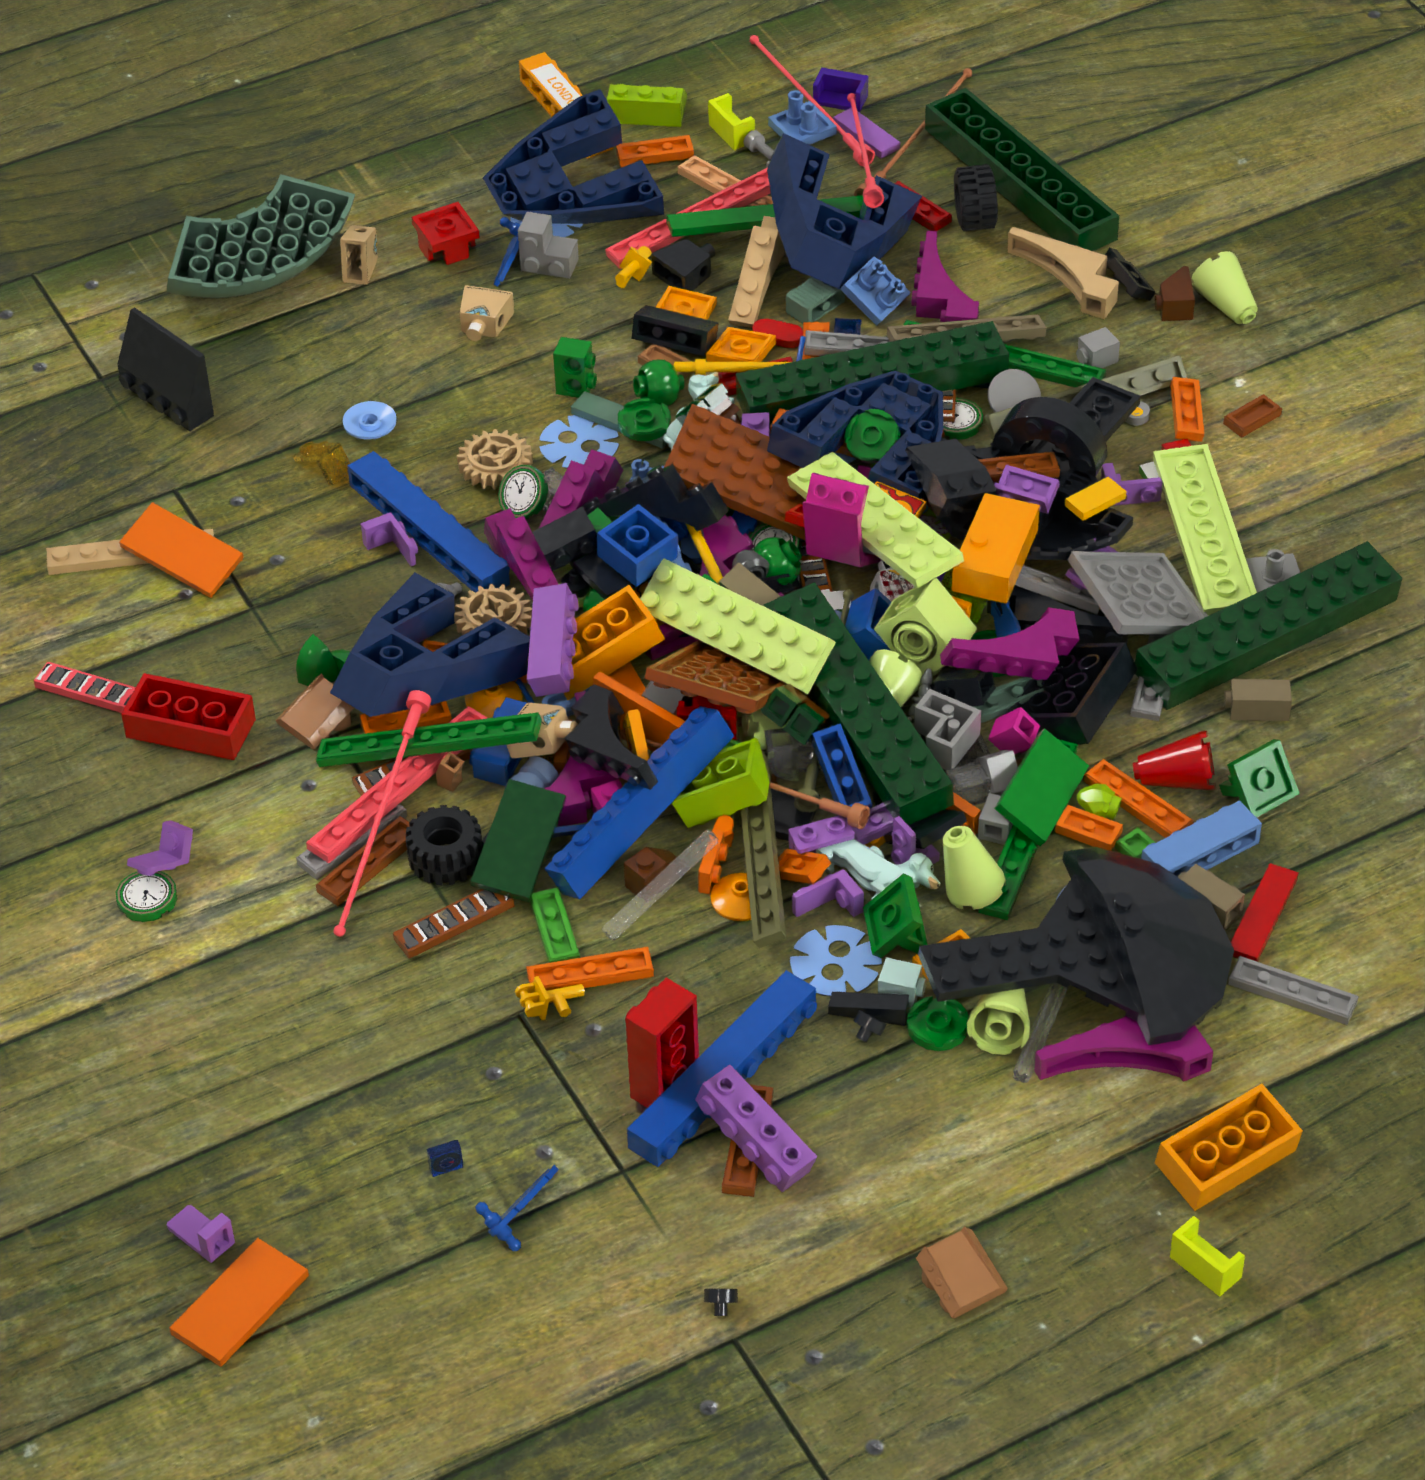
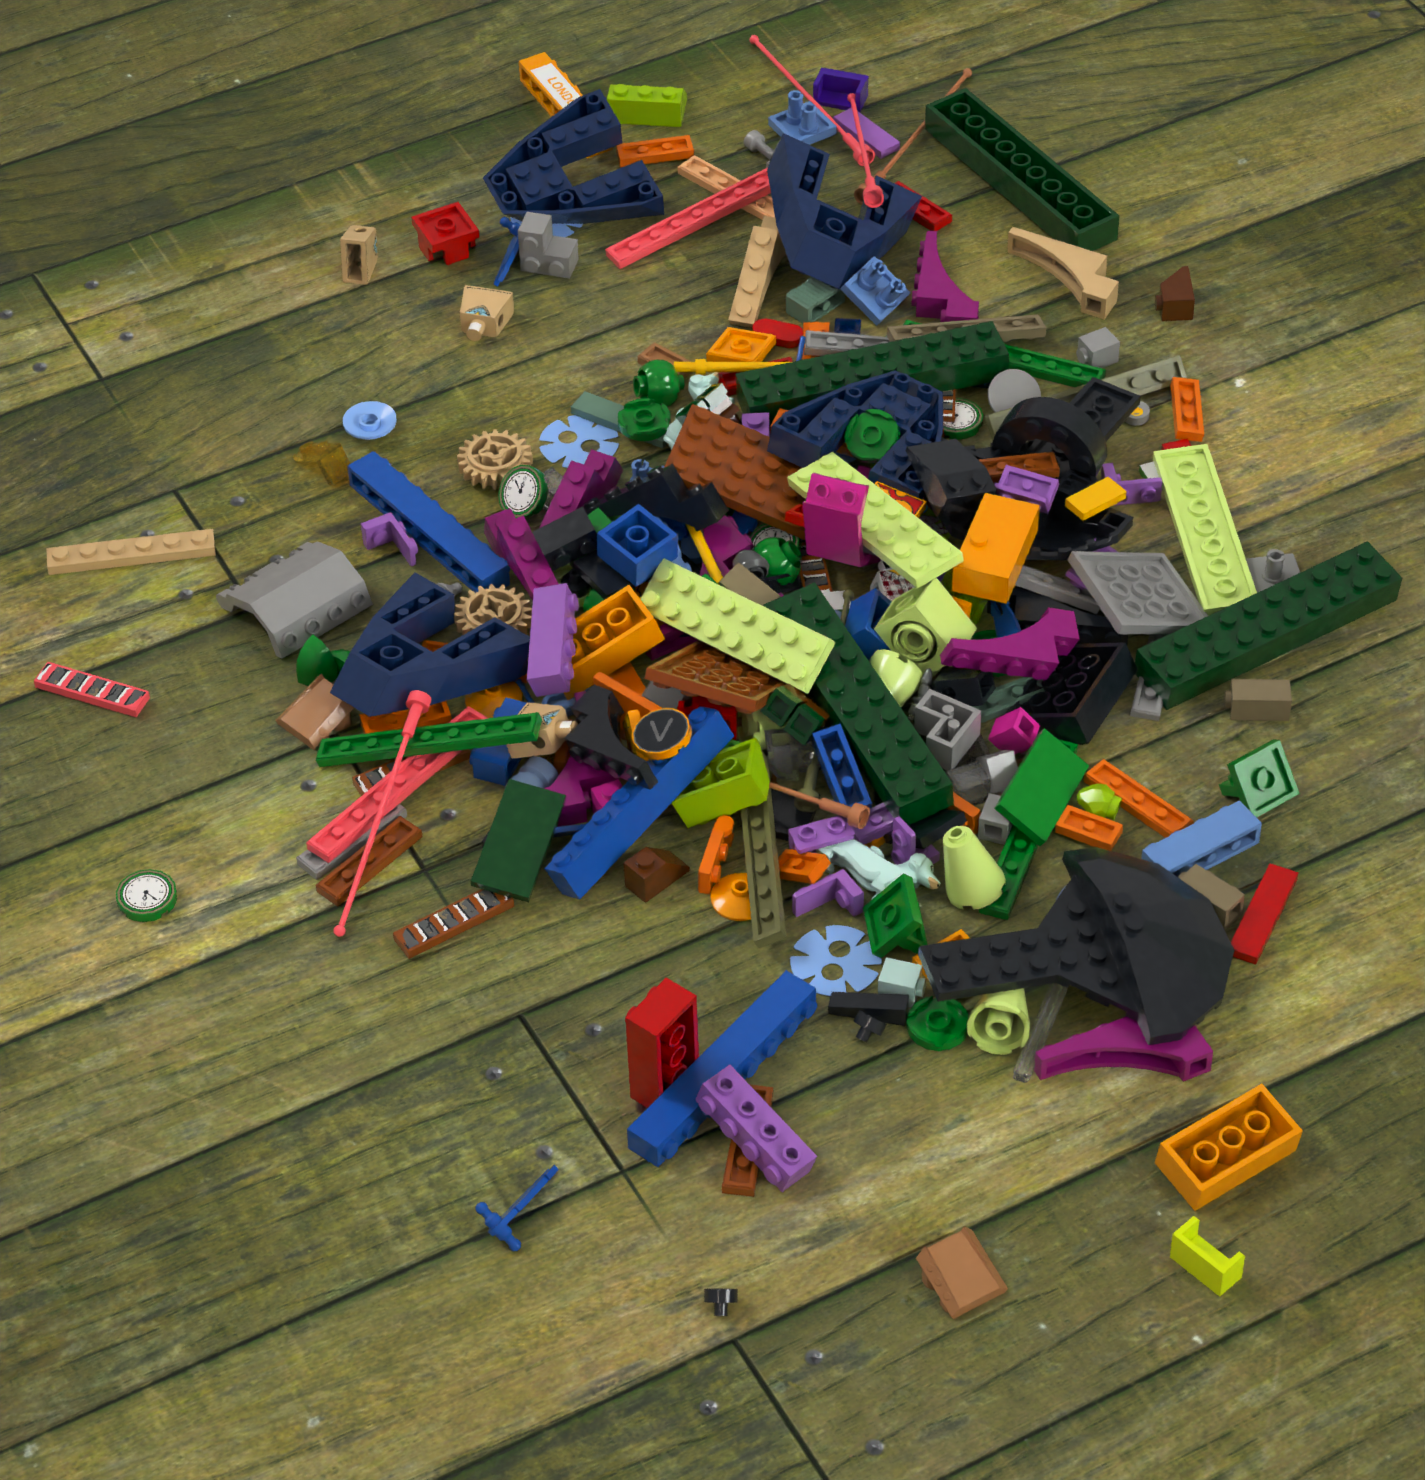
(165, 371): black slope -> none
(172, 852): medium lavender bracket -> none
(181, 550): orange tile -> none
(188, 716): red brick -> none
(203, 1235): medium lavender bracket -> none
(239, 1302): orange tile -> none
(261, 244): sand green brick -> none
(300, 595): none -> light grey hinge
(439, 828): black tyre -> none
(445, 1158): clear blue tile -> none
(450, 772): medium nougat piece -> none
(536, 998): yellow arm -> none
(554, 925): bright green tile -> none
(574, 367): green brick -> none
(595, 969): orange tile -> none
(634, 264): yellow arm -> none
(660, 885): clear axle -> none
(661, 733): none -> black tile
(674, 330): black brick -> none
(683, 264): black torso -> none
(687, 302): light orange tile -> none
(726, 122): neon yellow panel -> none
(742, 217): green tile -> none
(975, 197): black tyre -> none
(1128, 275): black hinge -> none
(1133, 843): bright green tile -> none
(1178, 764): red cone -> none
(1226, 287): yellowish green cone -> none
(1252, 415): dark orange tile -> none
(1293, 990): light grey tile -> none

